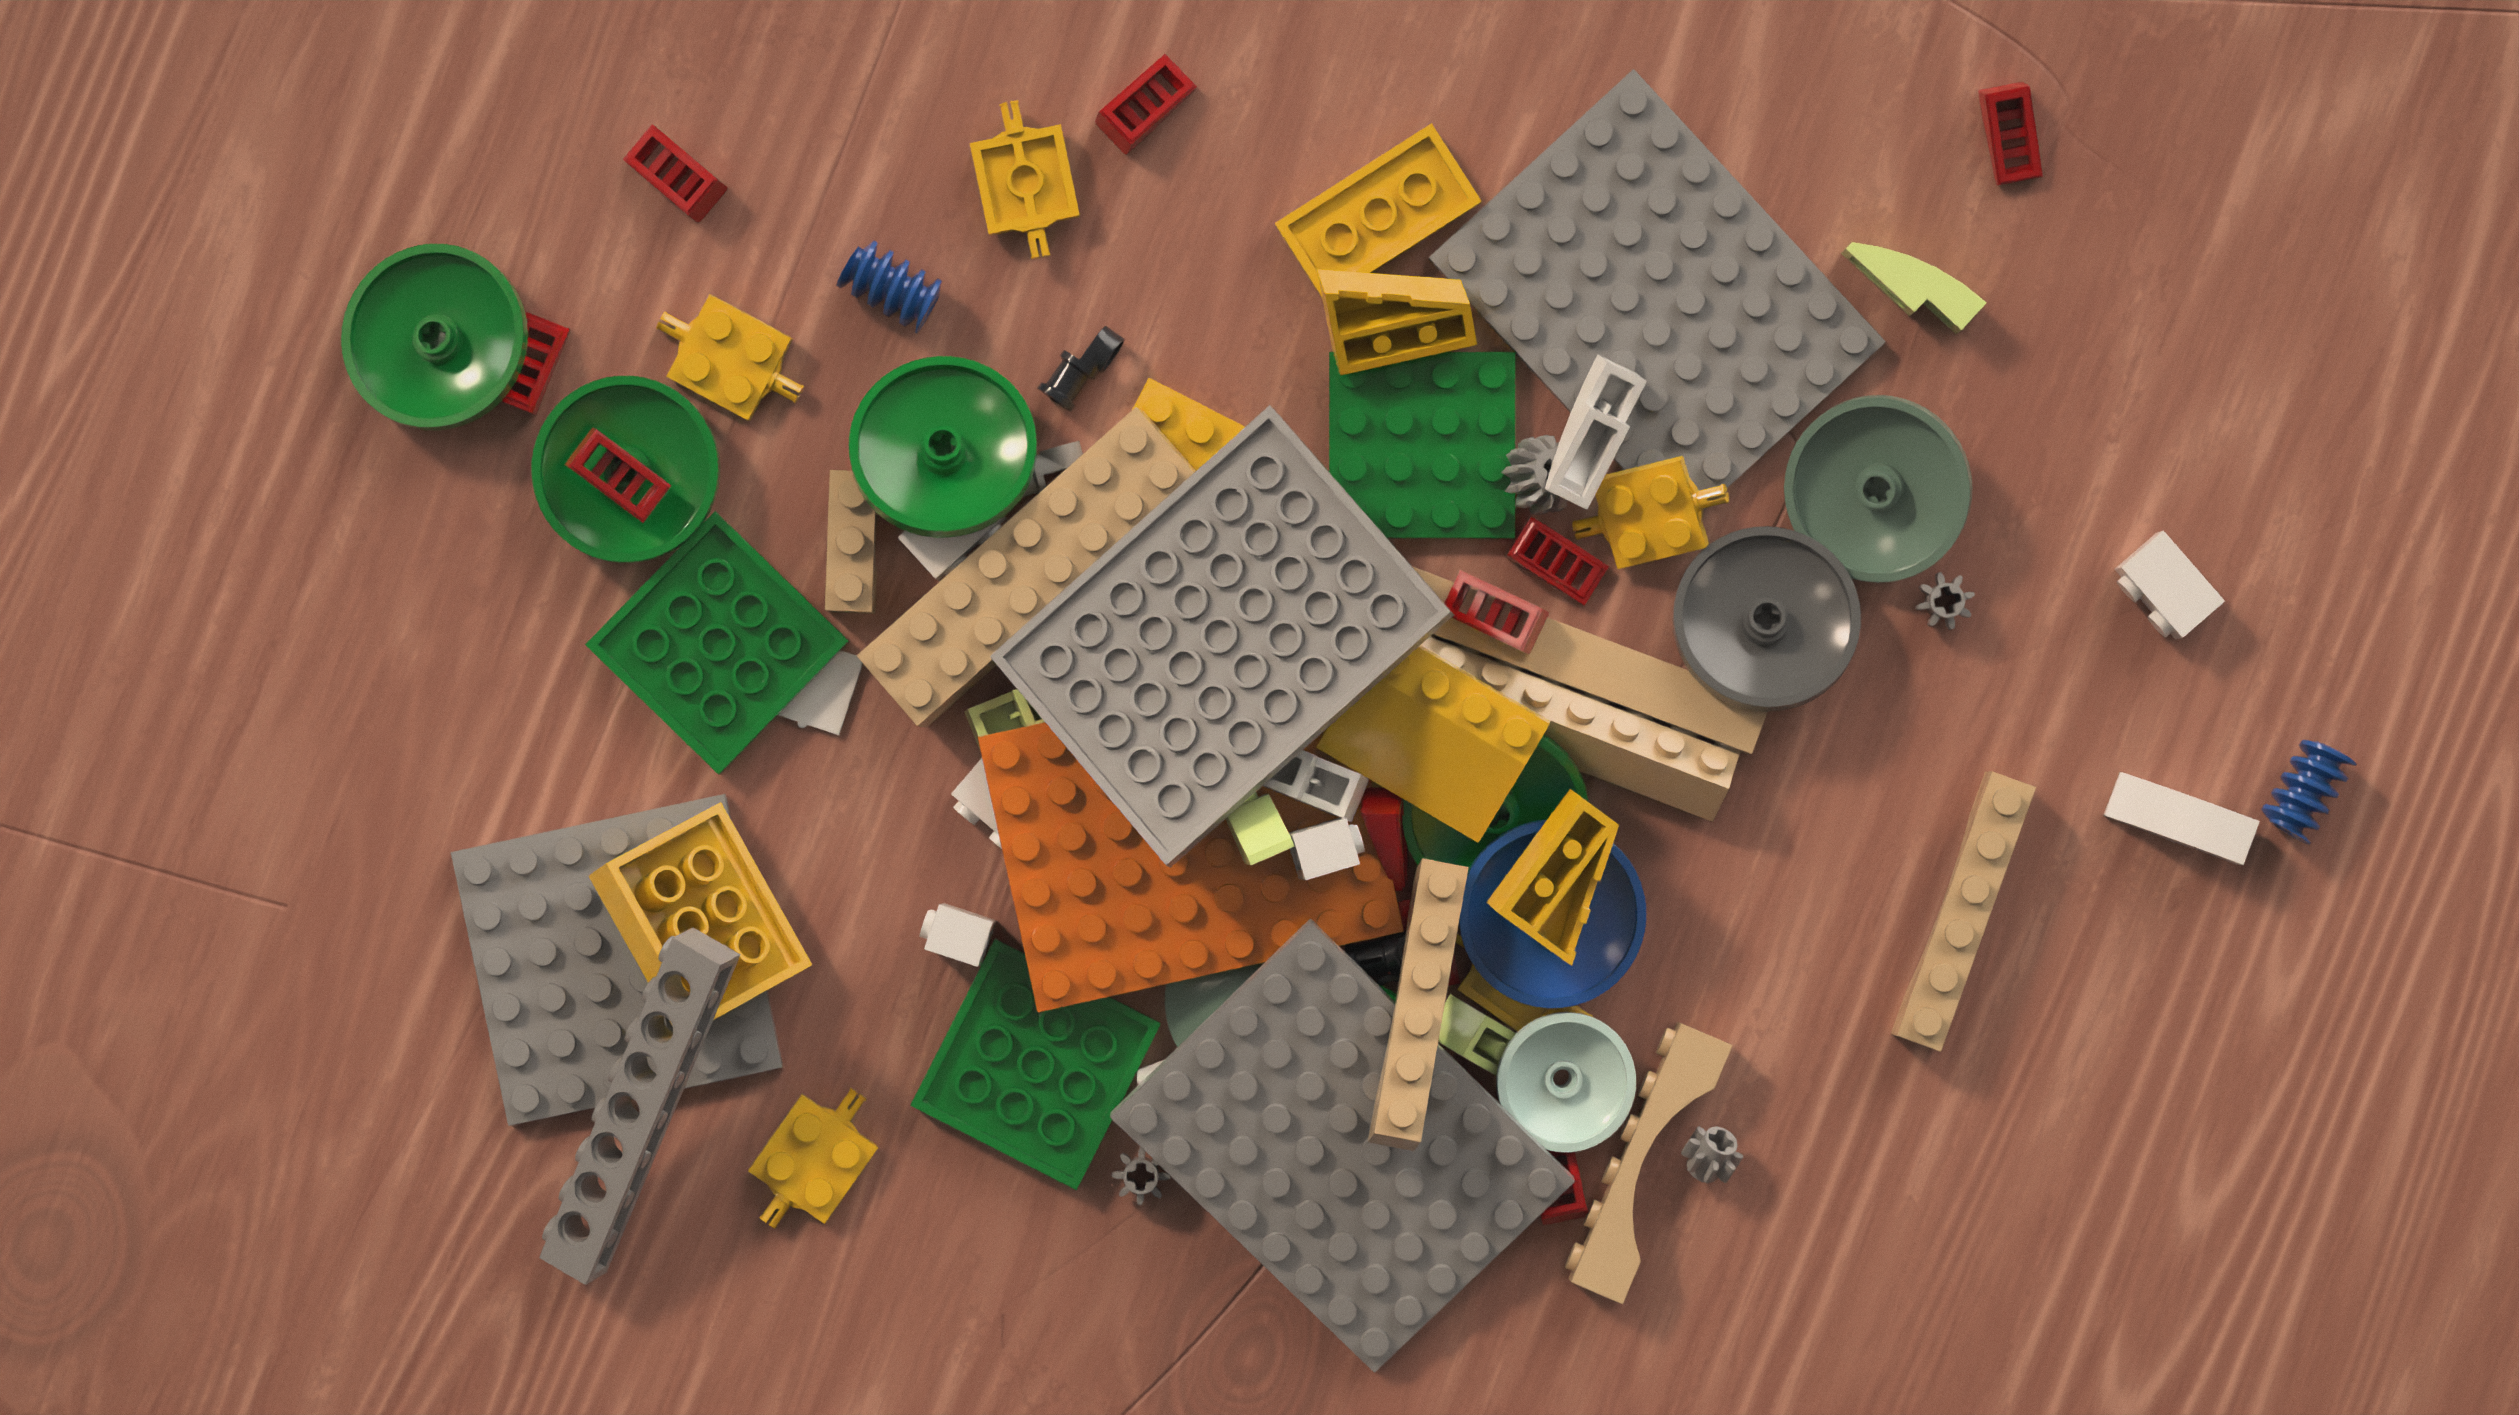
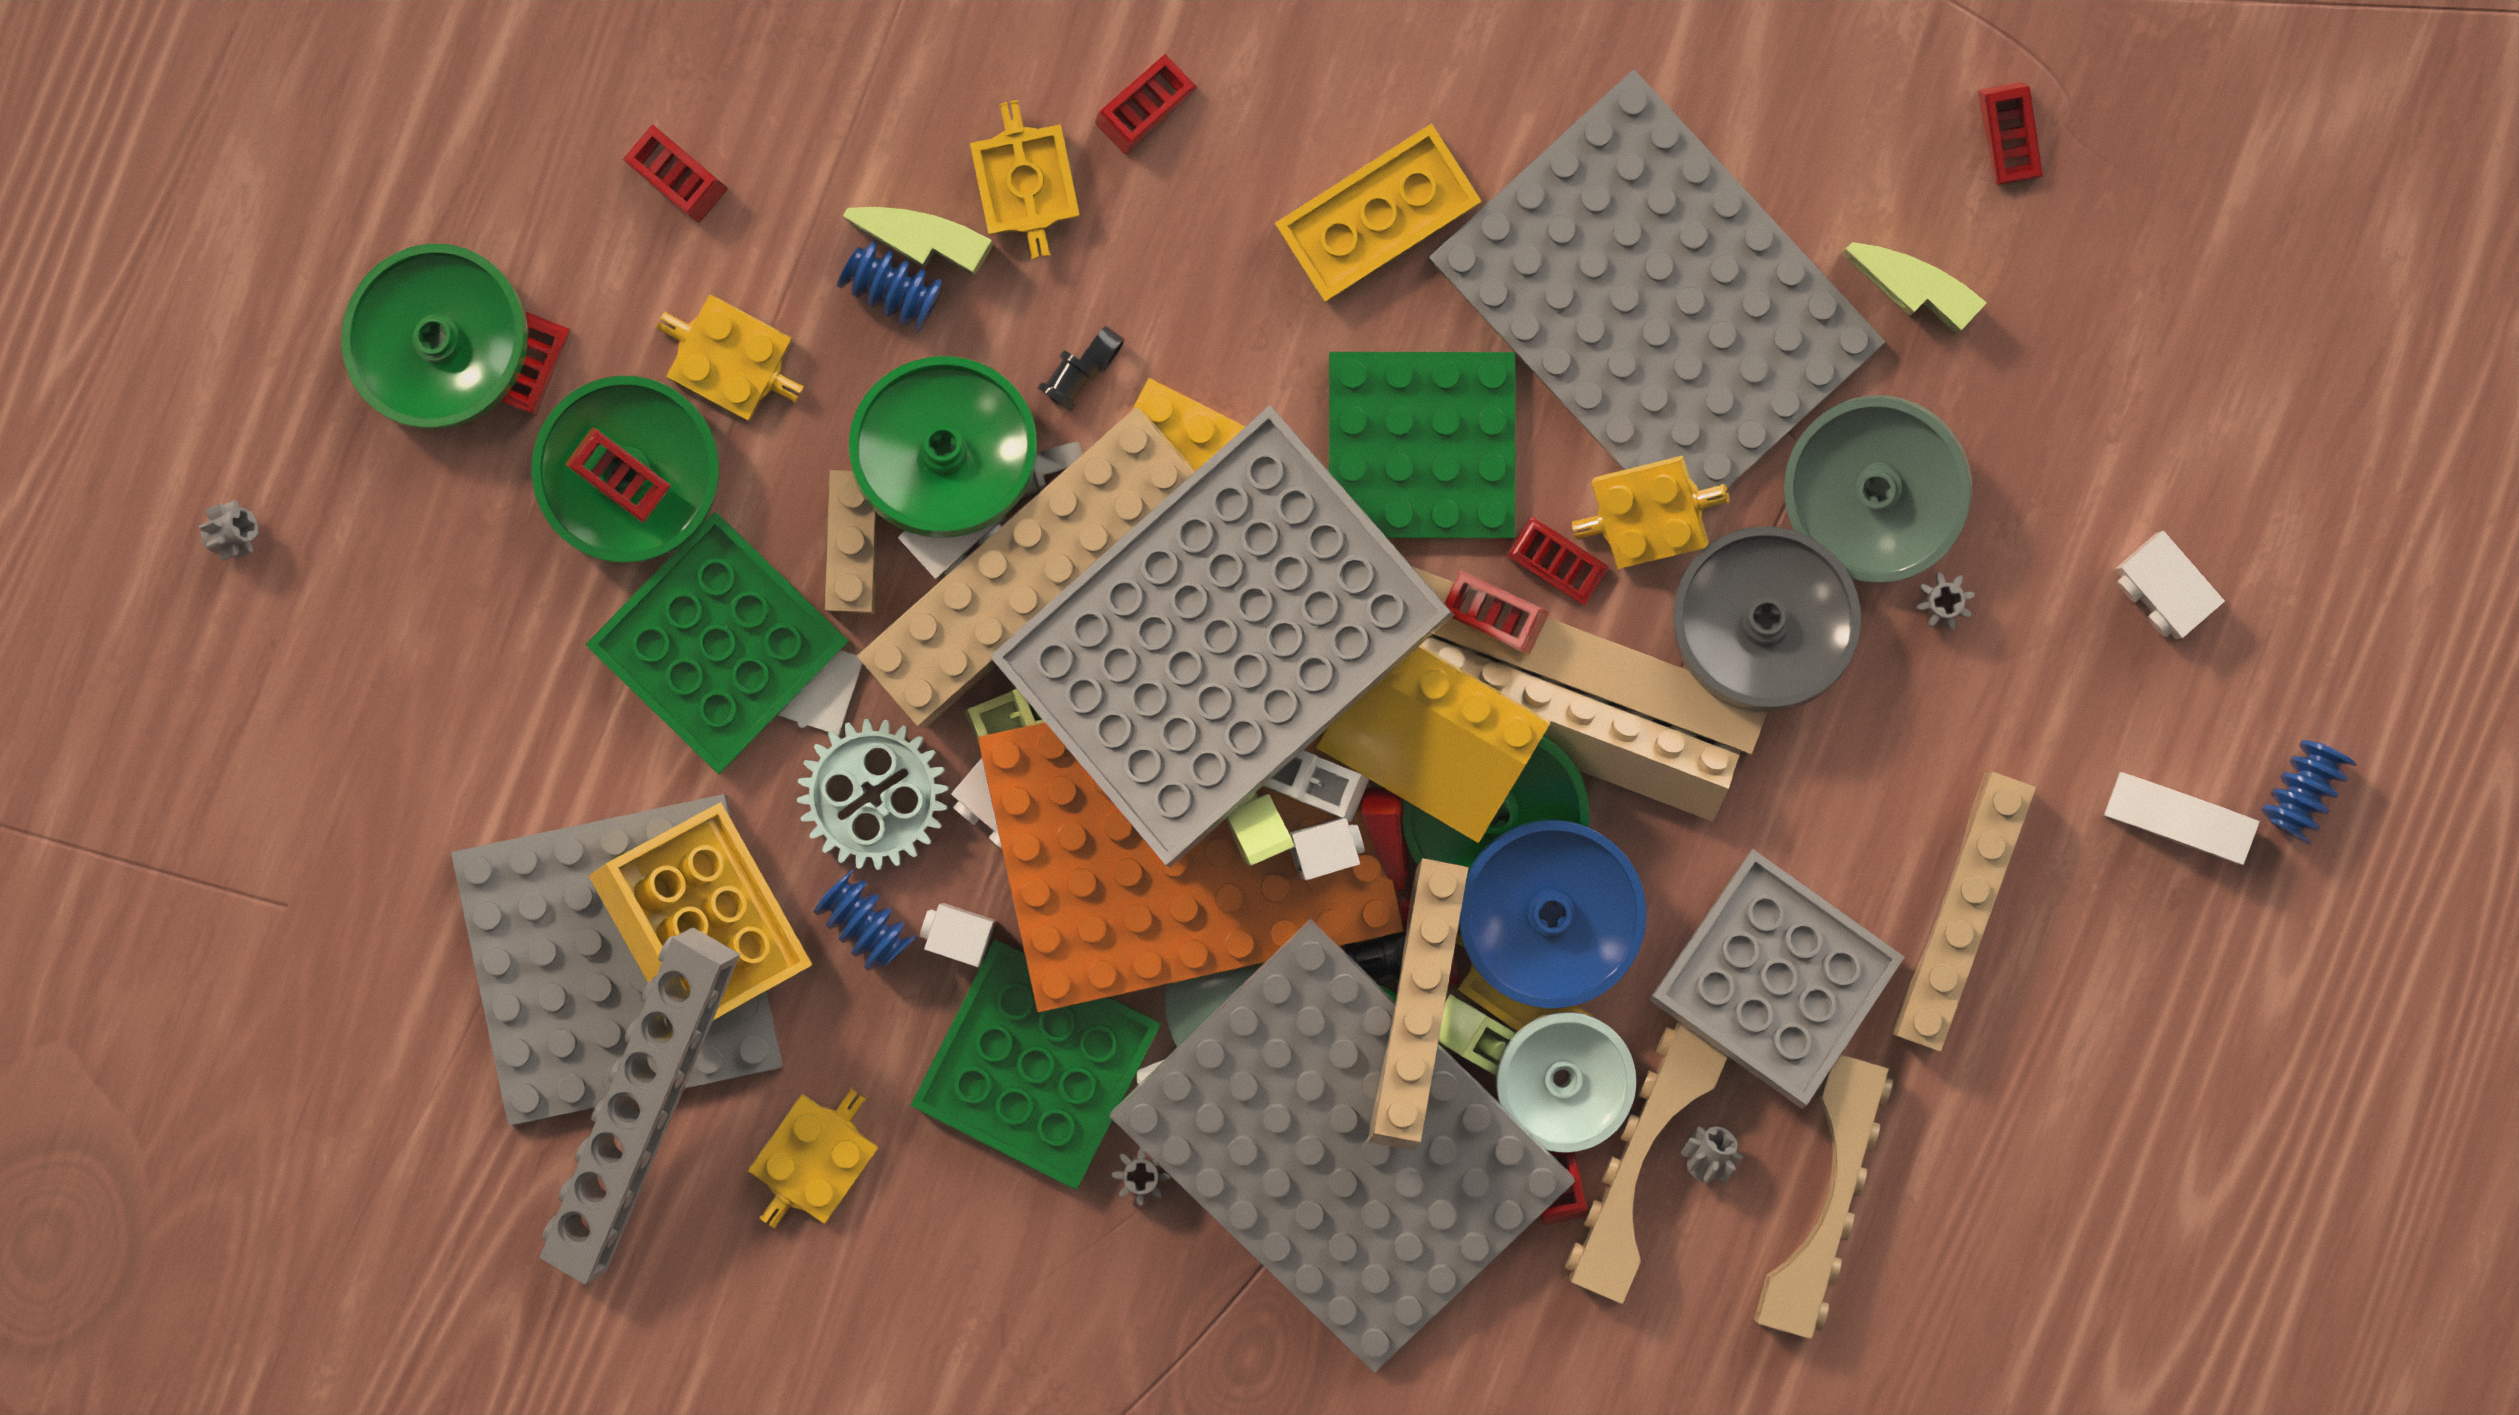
(229, 530): none -> light grey gear
(849, 758): none -> light aqua gear
(863, 922): none -> blue piece
(922, 235): none -> yellowish green slope
(1393, 317): yellow wedge -> none
(1530, 472): light grey gear -> none
(1557, 876): yellow wedge -> none
(1594, 431): white slope -> none
(1777, 978): none -> light grey plate
(1796, 1288): none -> tan arch

